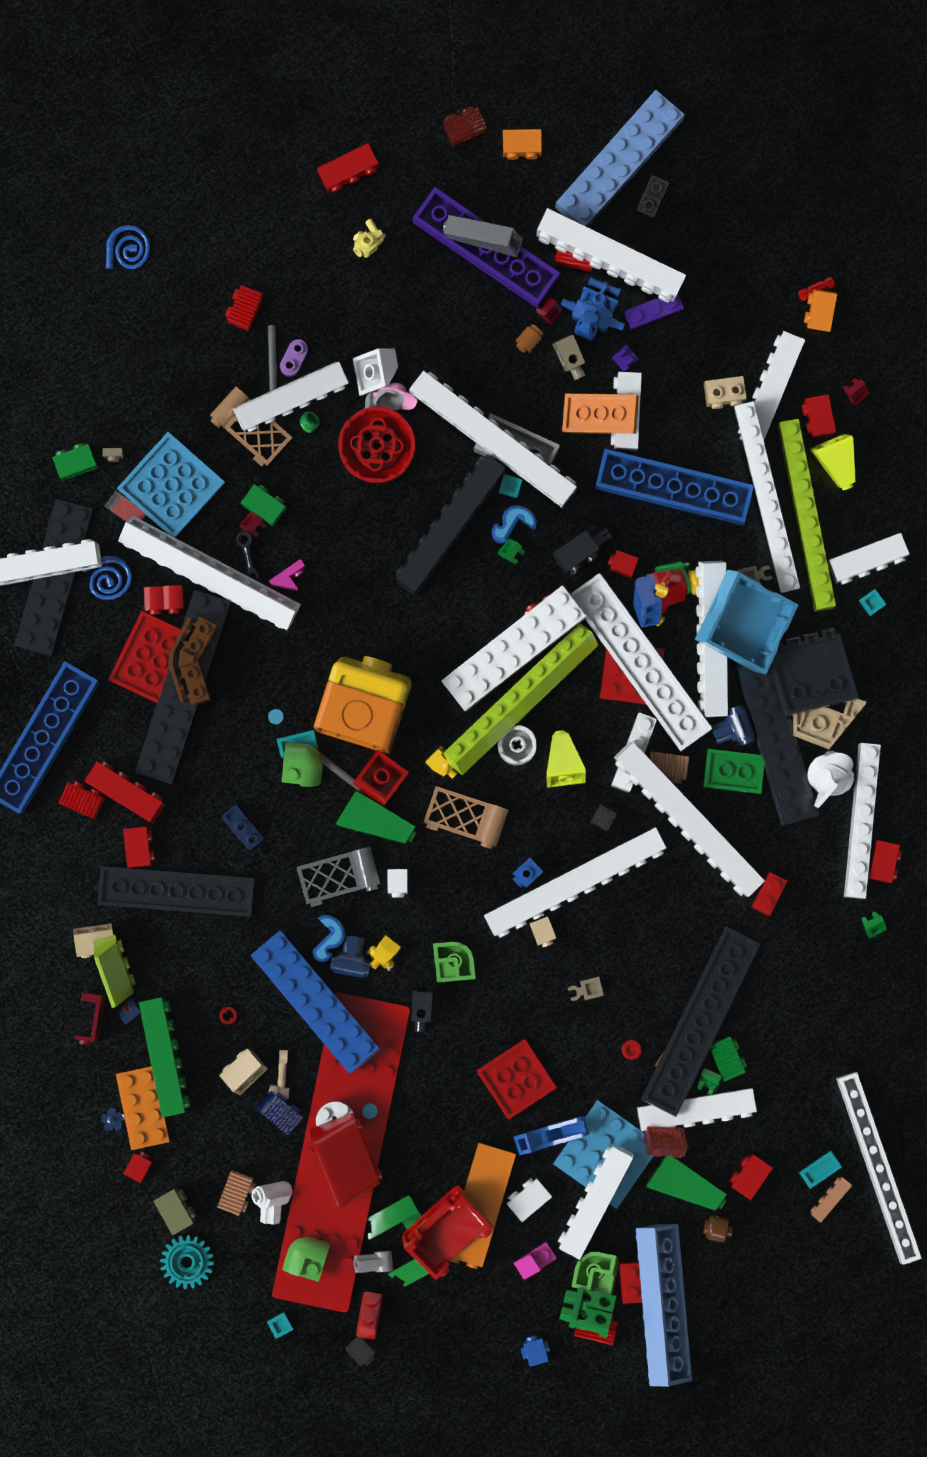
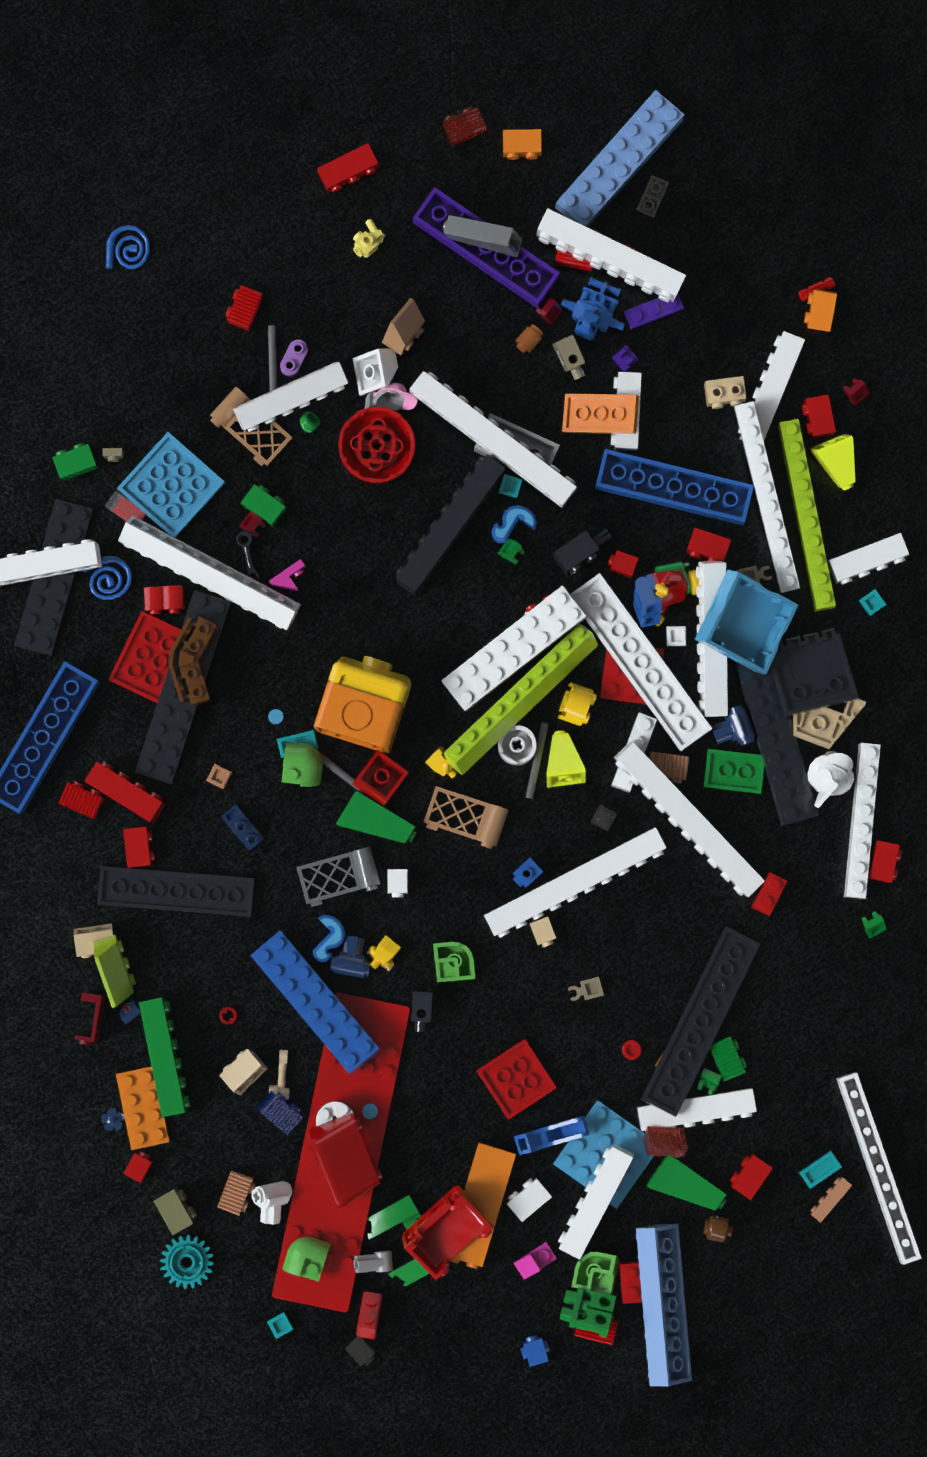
(219, 776): none -> nougat tile
(404, 328): none -> medium nougat slope
(537, 760): none -> dark grey bar
(576, 704): none -> yellow brick
(676, 635): none -> white tile
(707, 545): none -> red brick

